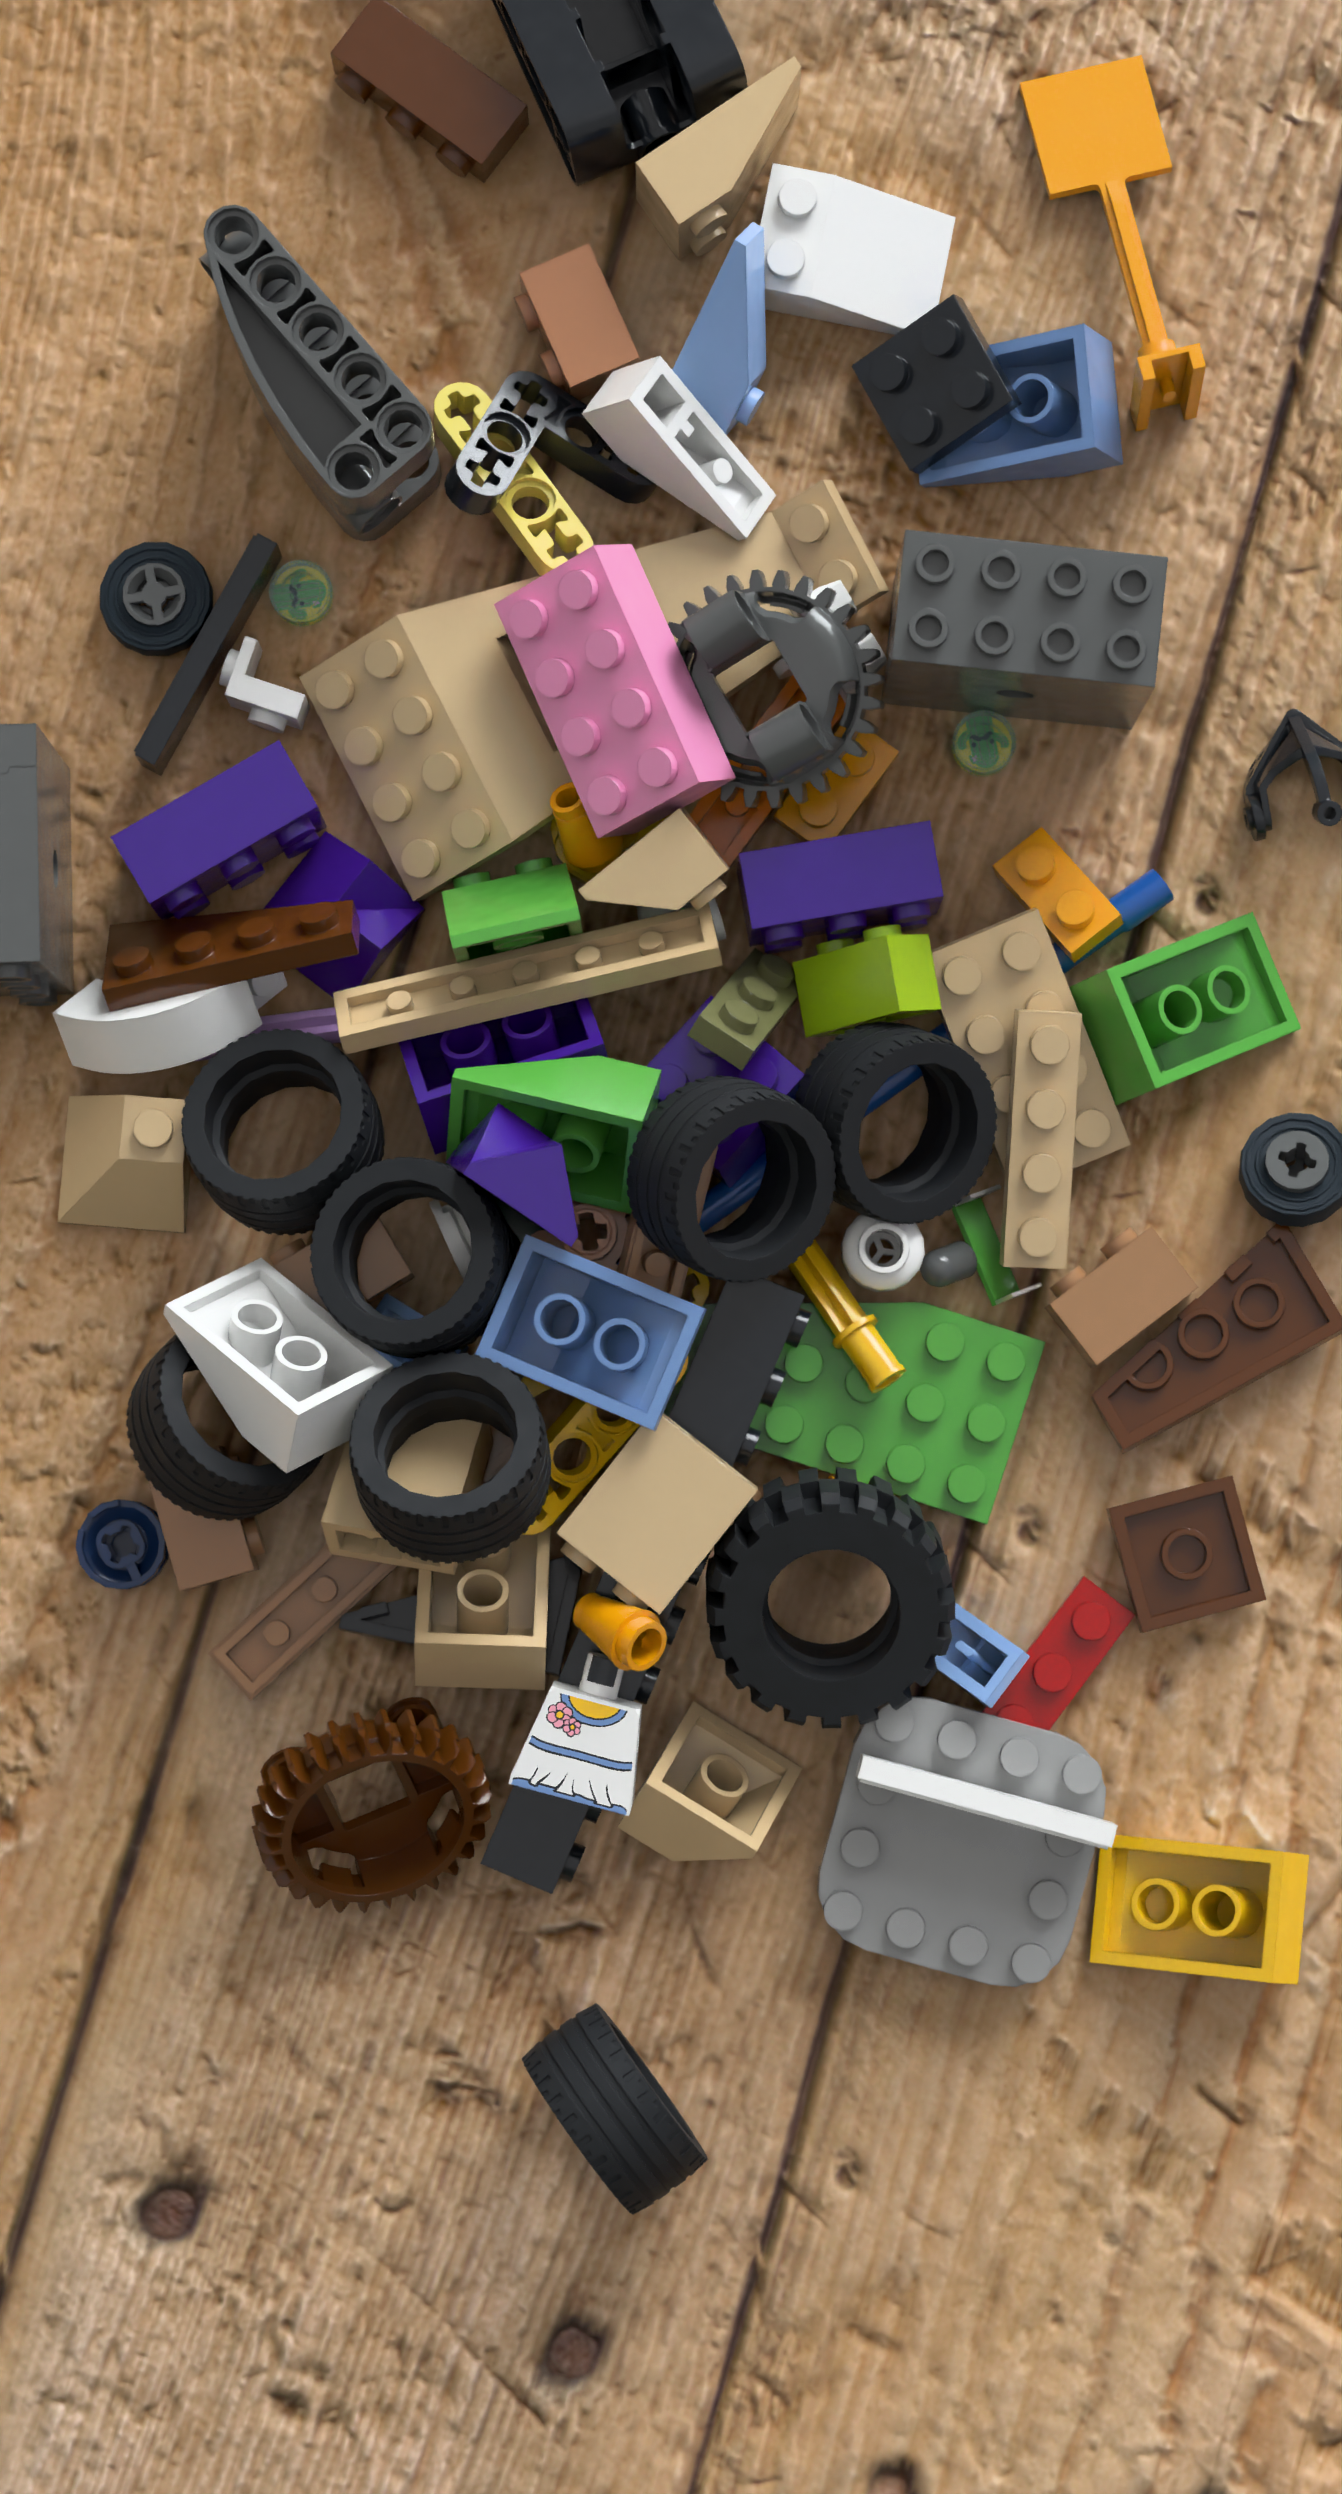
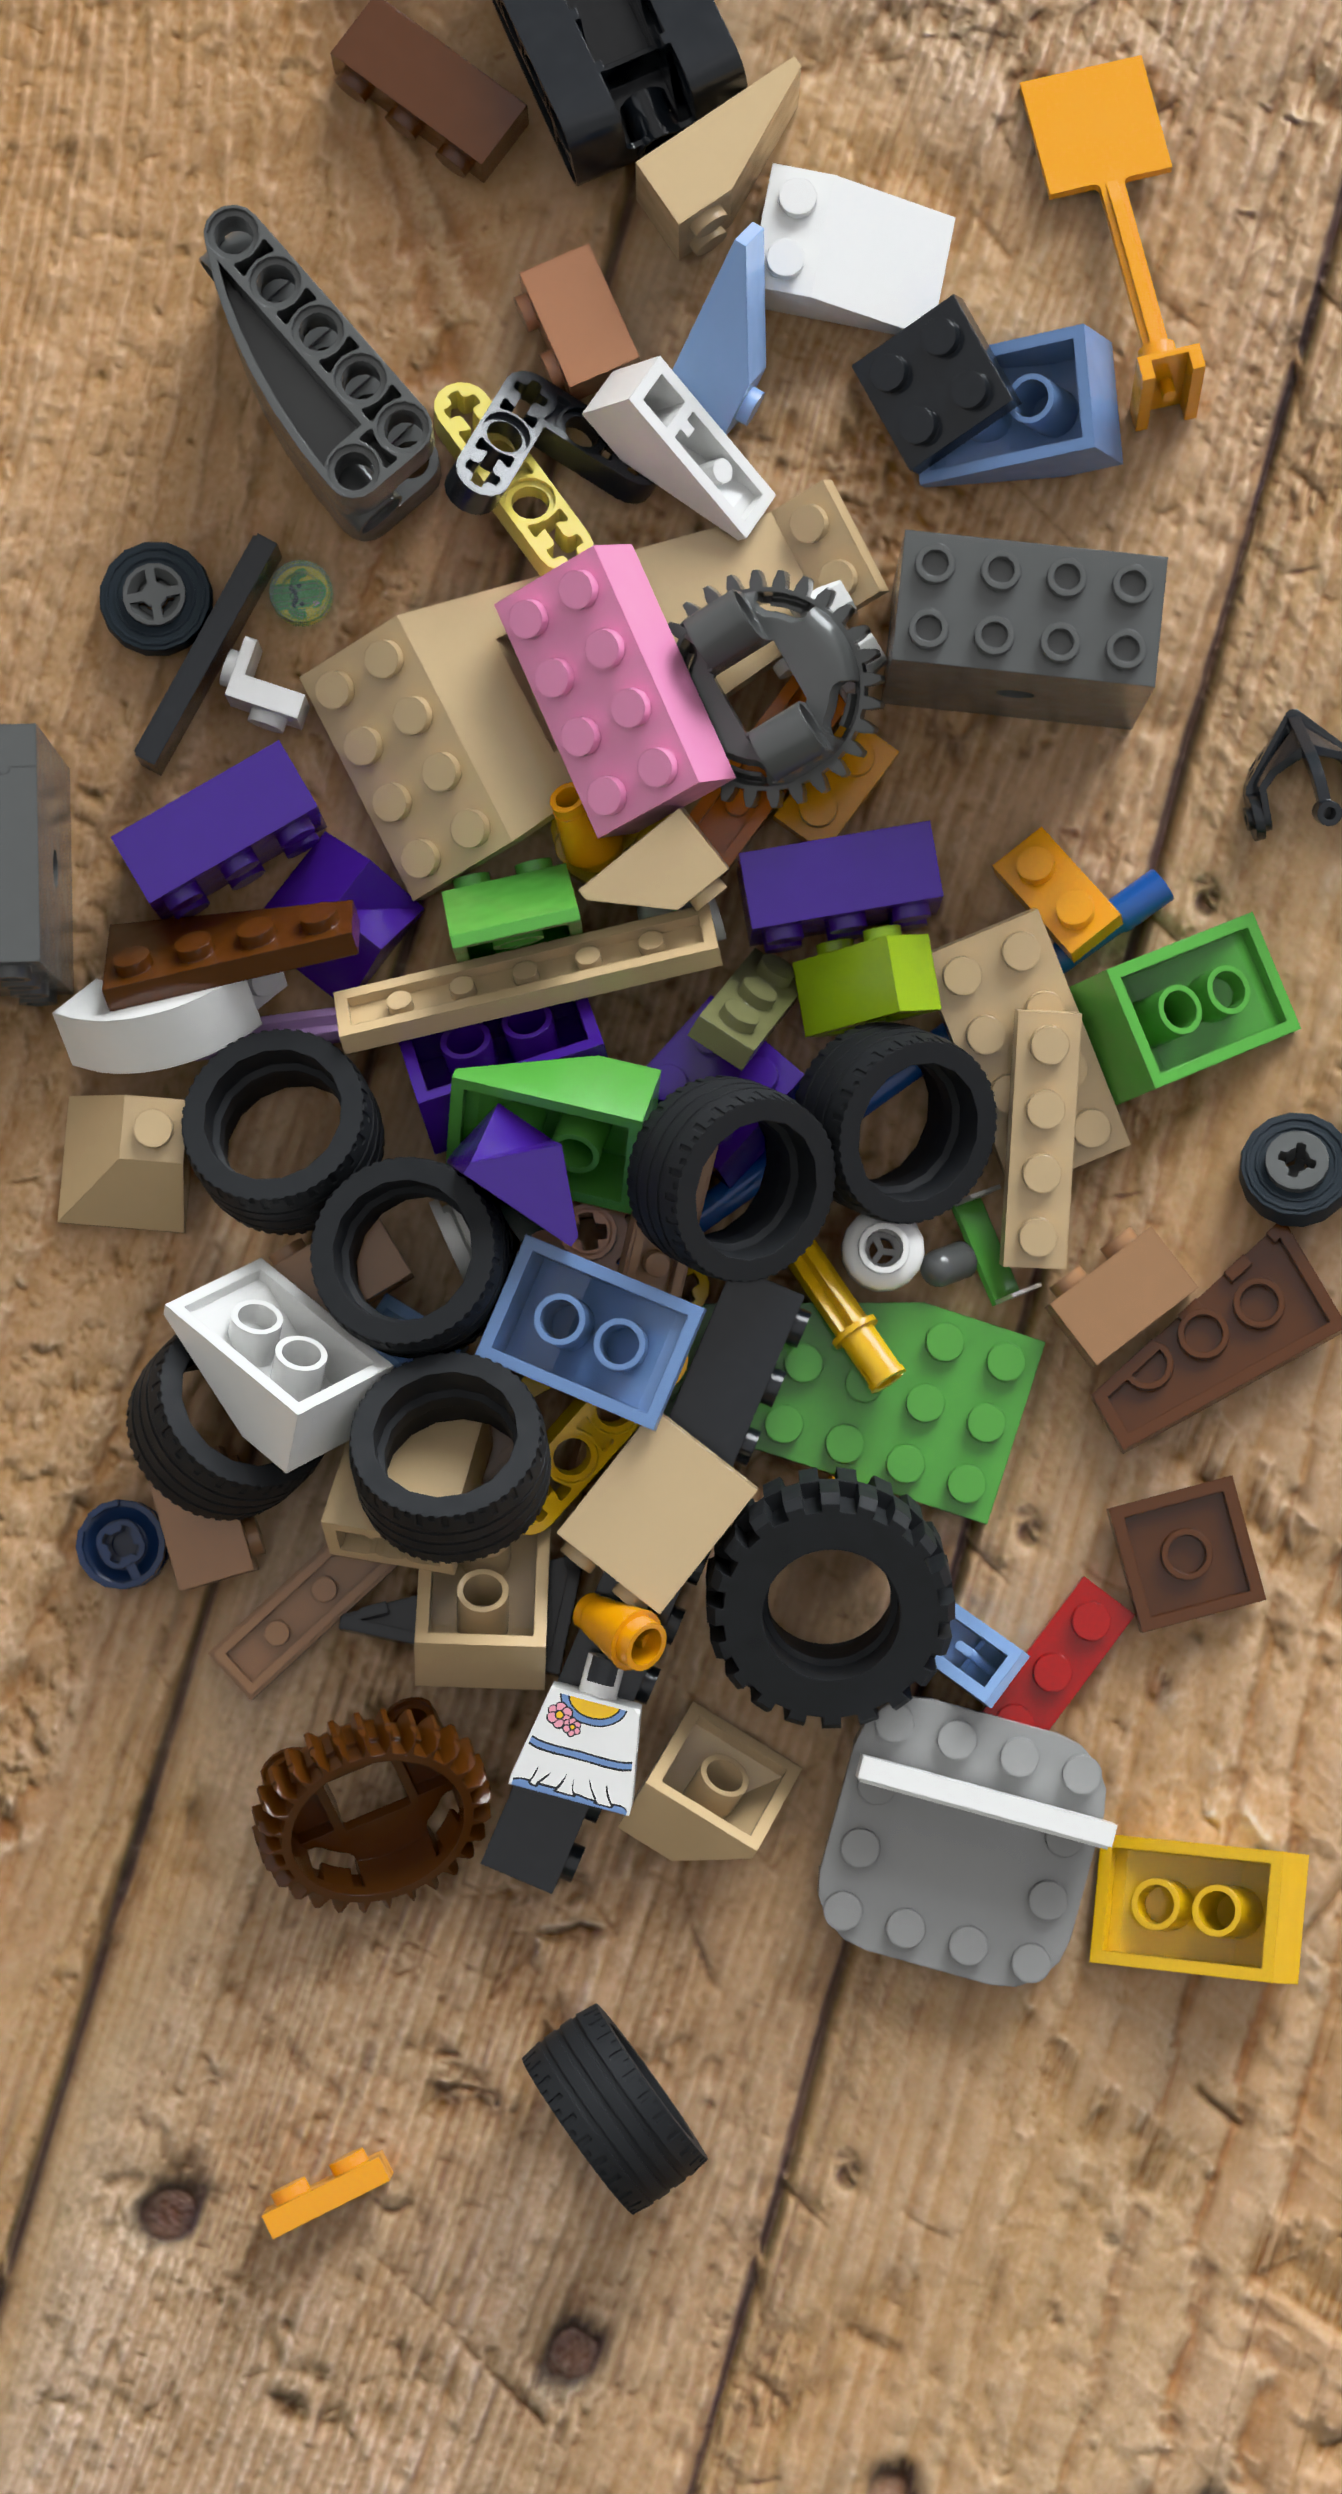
(350, 2178): none -> light orange plate
(983, 743): clear light blue tile -> none

